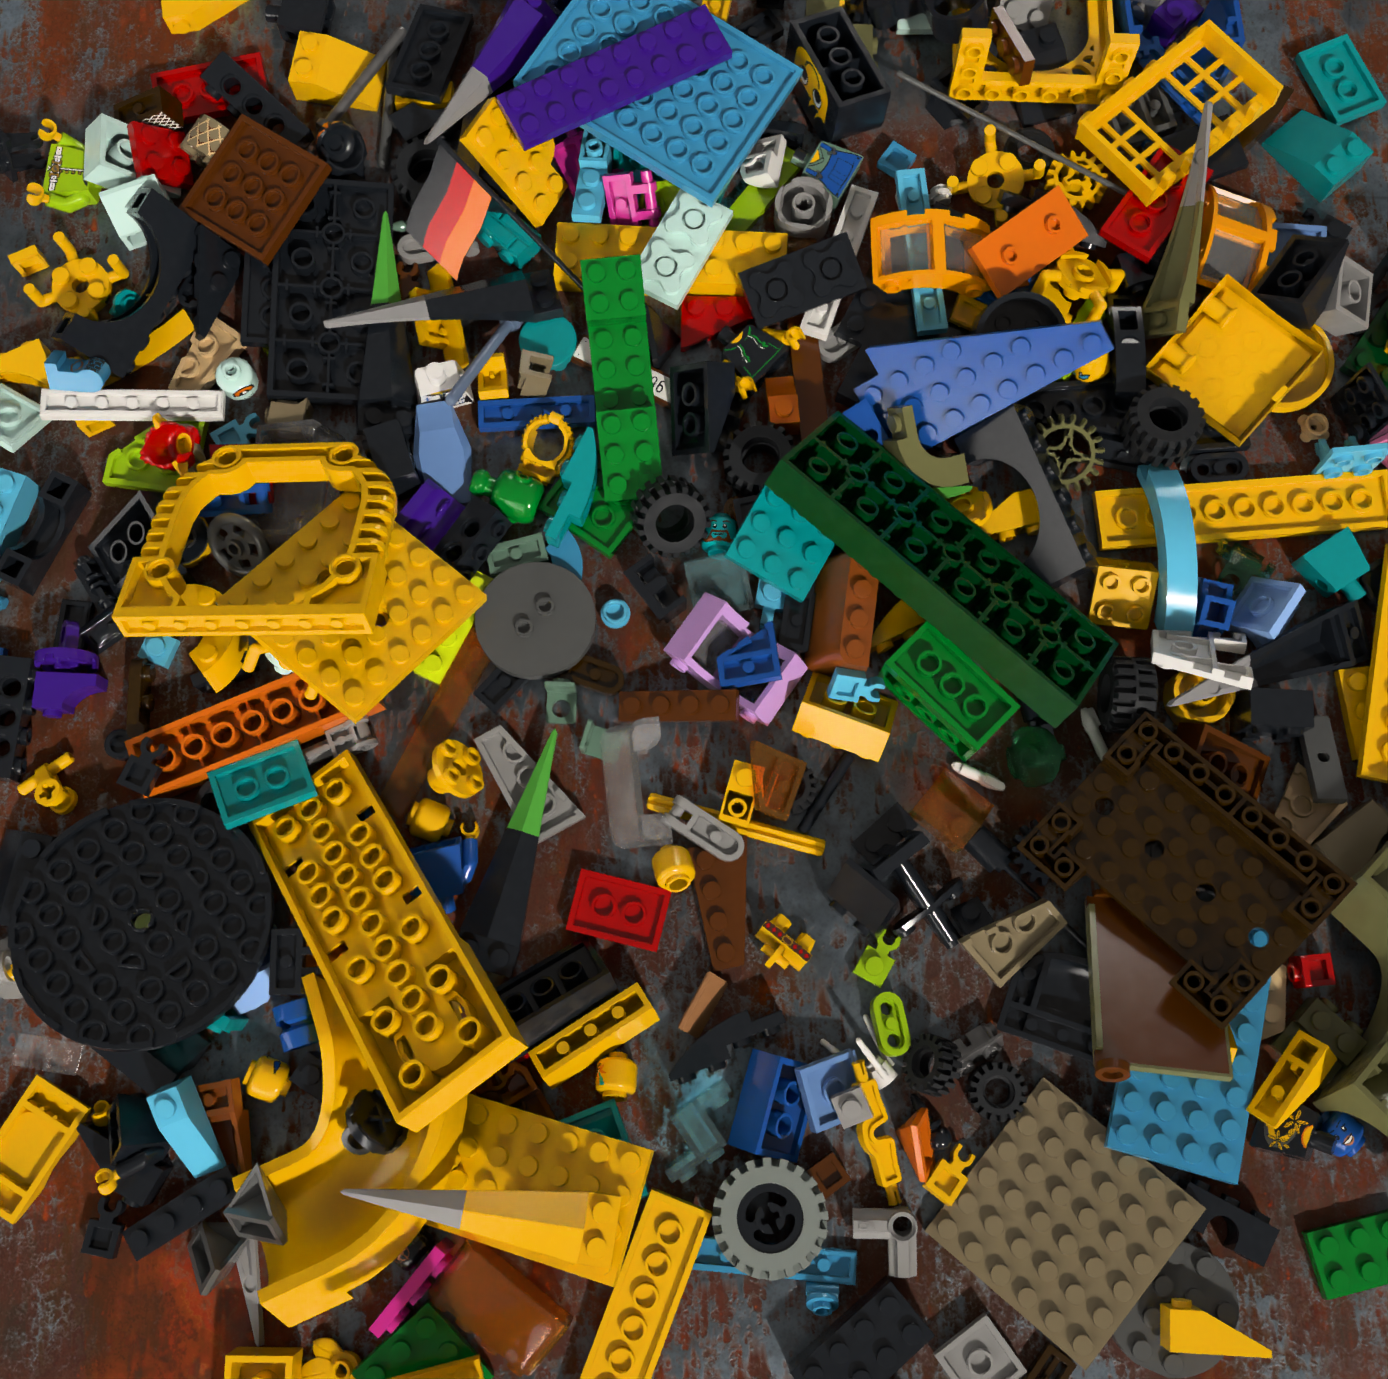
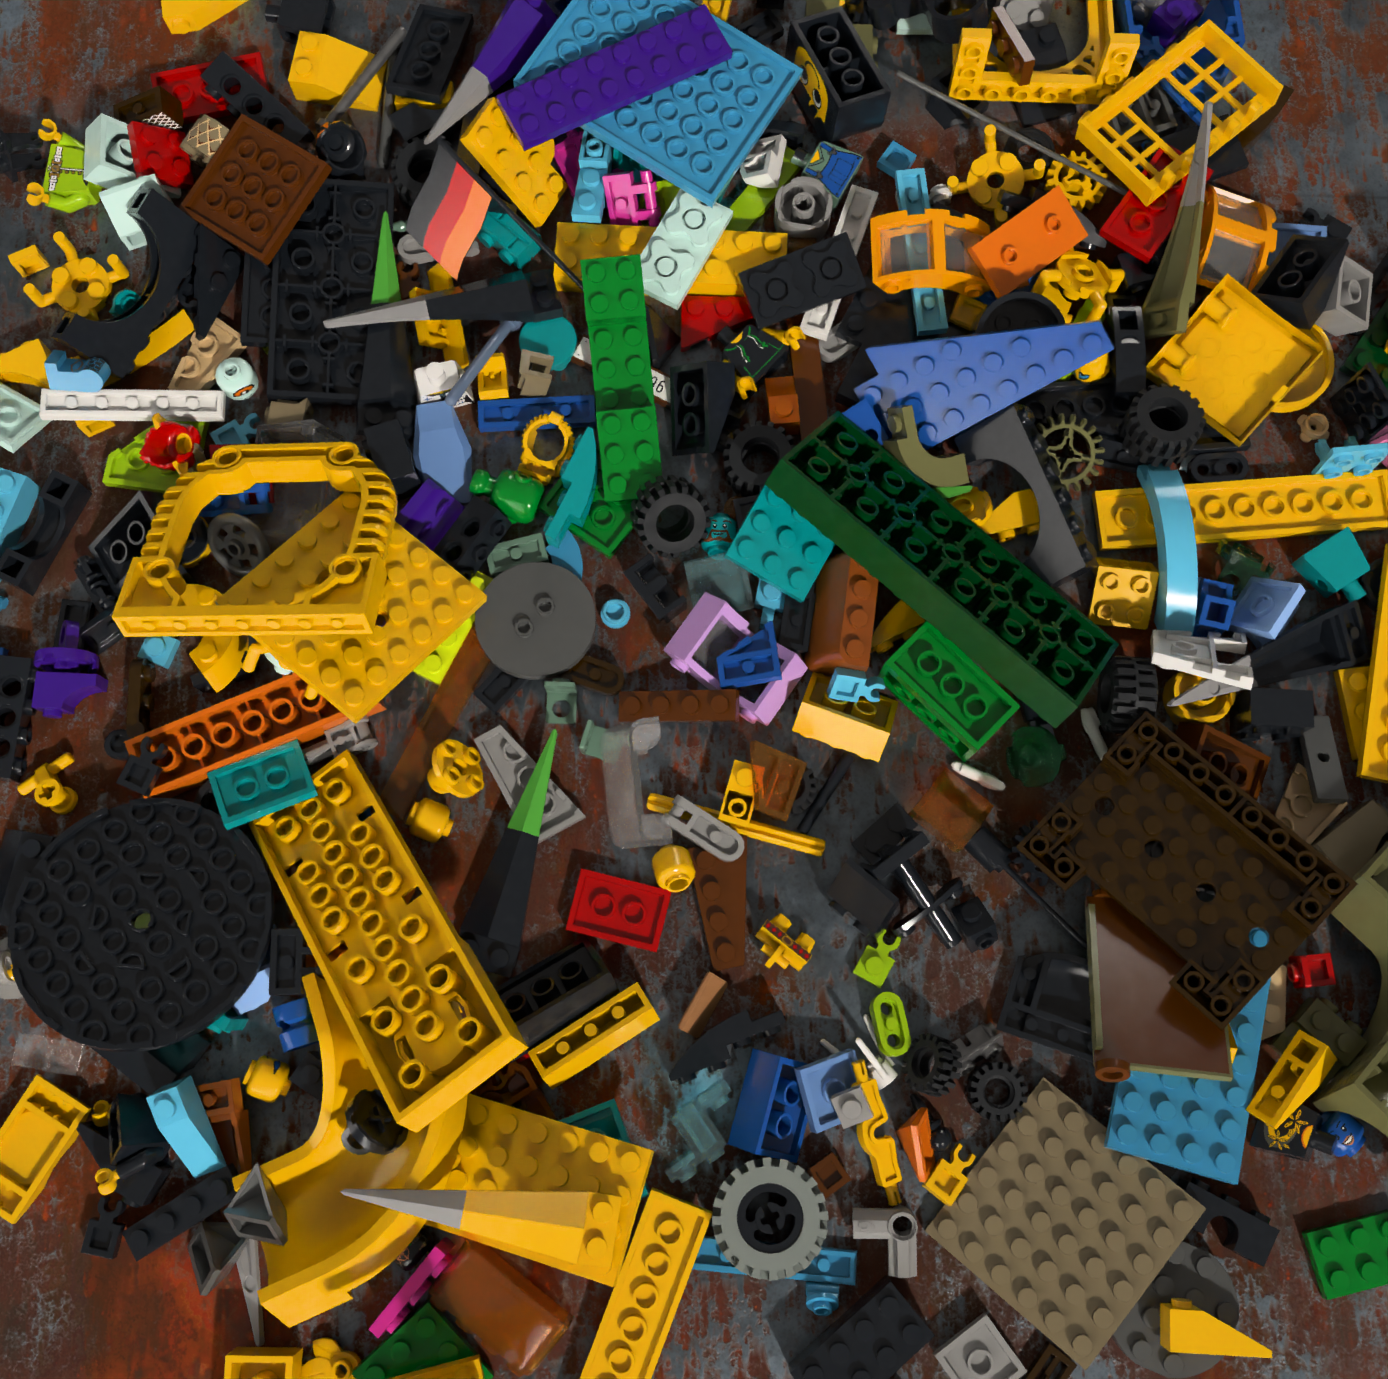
(448, 865): blue torso -> none
(616, 1077): yellow head -> none
(1013, 940): dark tan wing -> none
(1317, 153): teal slope -> none
(1340, 80): teal plate -> none

